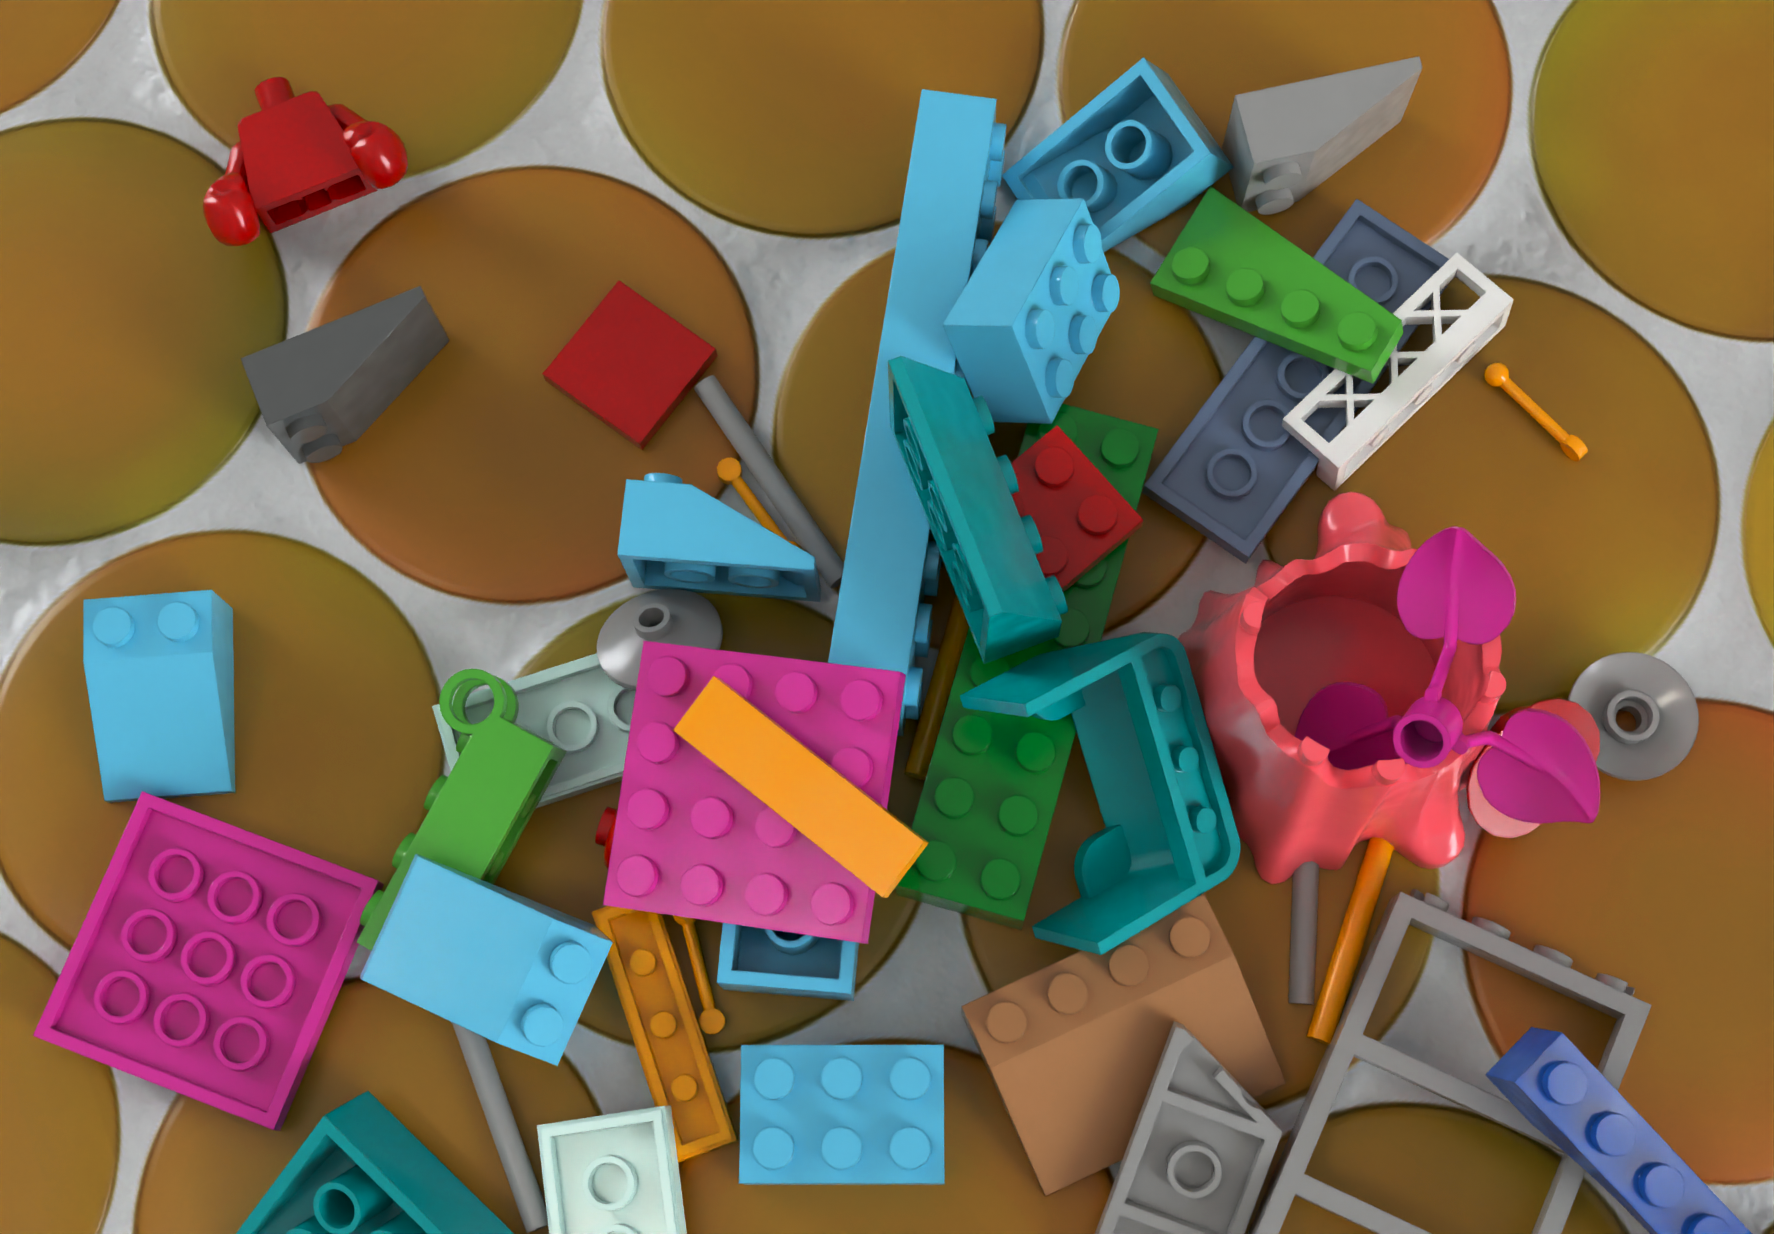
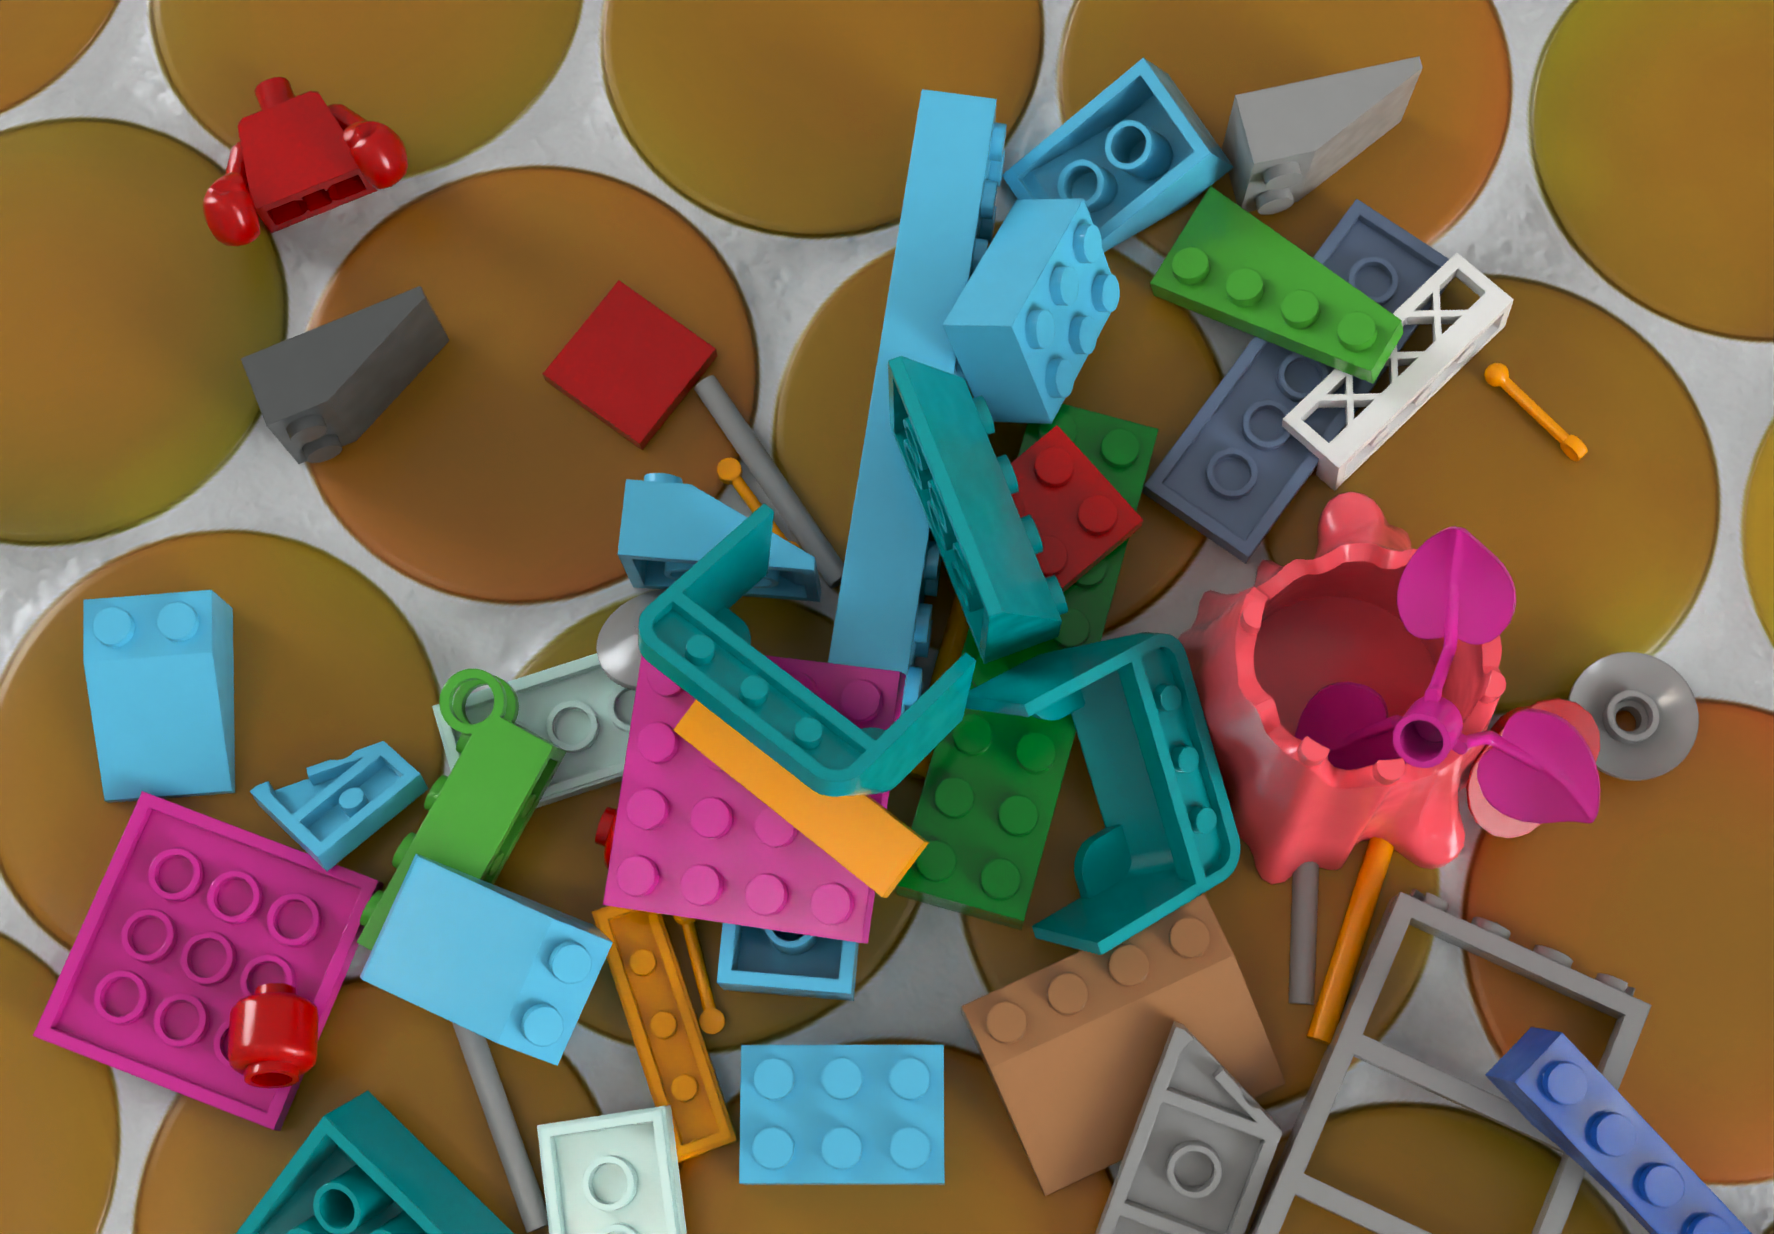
(273, 1036): none -> red head
(342, 801): none -> medium azure wing
(709, 655): none -> teal windscreen

